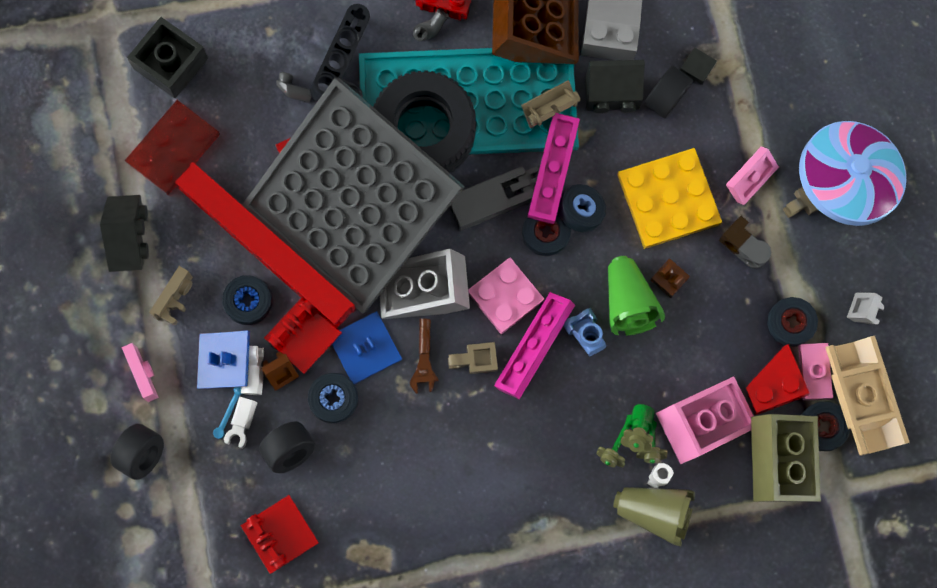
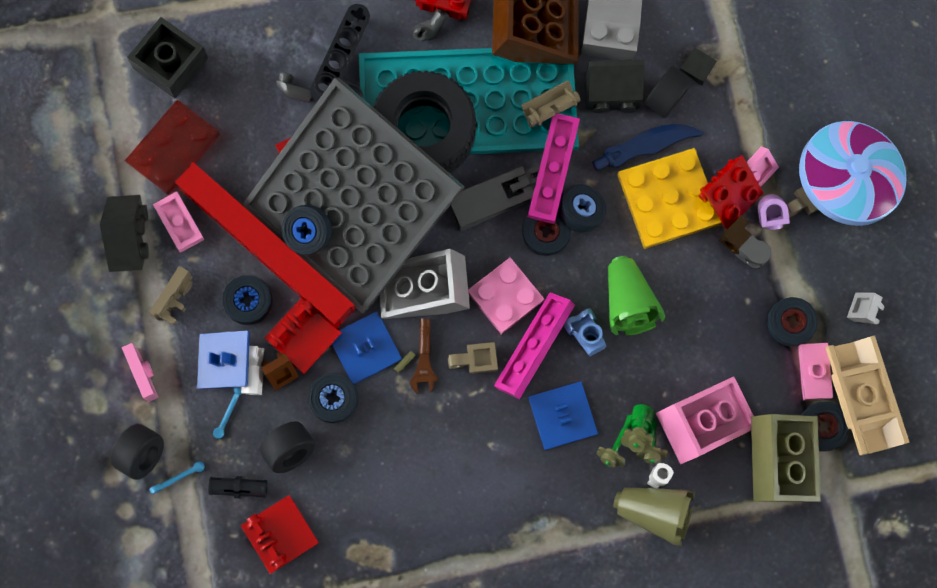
(178, 222): none -> bright pink plate
(198, 467): none -> dark azure hinge
(238, 487): none -> black pin
(241, 421): white bar -> none
(316, 221): none -> black bush
(404, 361): none -> olive piece
(563, 415): none -> blue piece
(646, 143): none -> dark blue sword
(670, 278): reddish brown tile -> none
(732, 191): none -> red hinge
(772, 212): none -> lavender plate
(777, 383): red wing -> none

